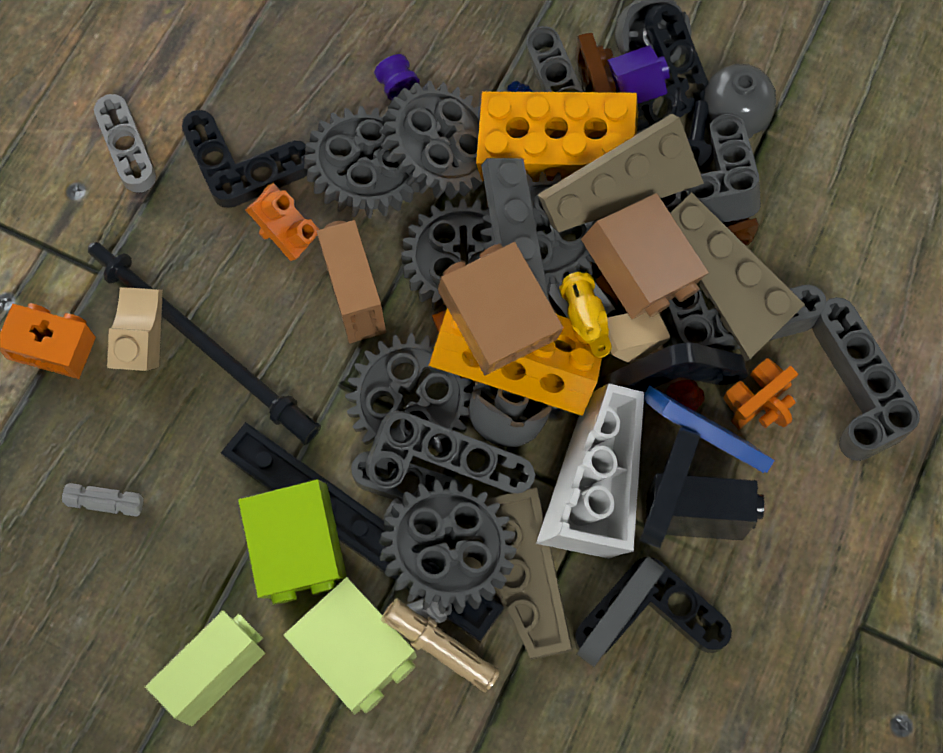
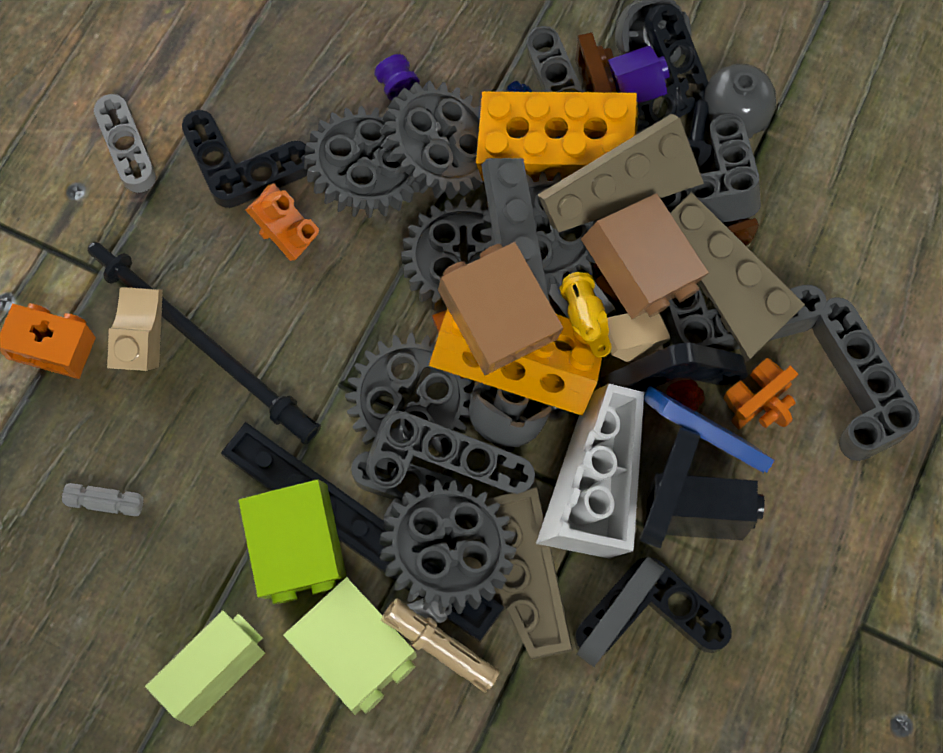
(351, 280): medium nougat brick -> none

